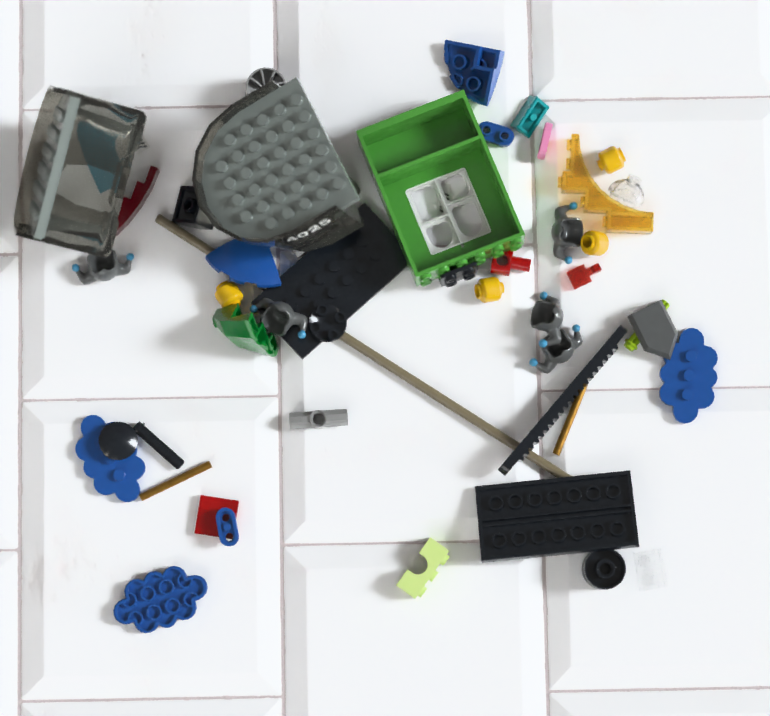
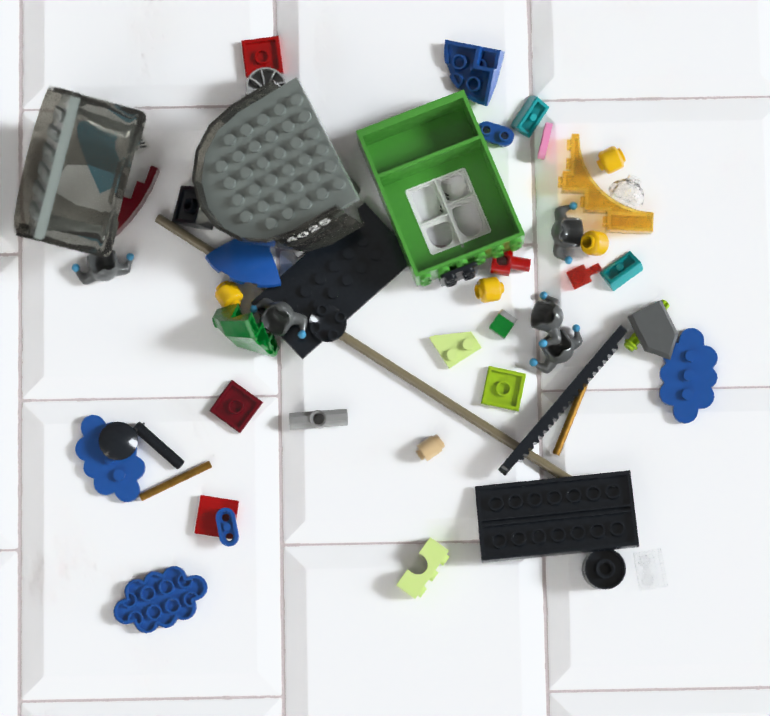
(236, 406): none -> dark red tile
(262, 53): none -> red tile
(430, 447): none -> tan brick
(455, 346): none -> yellowish green wing
(503, 323): none -> green piece
(503, 388): none -> lime tile
(621, 271): none -> teal slope

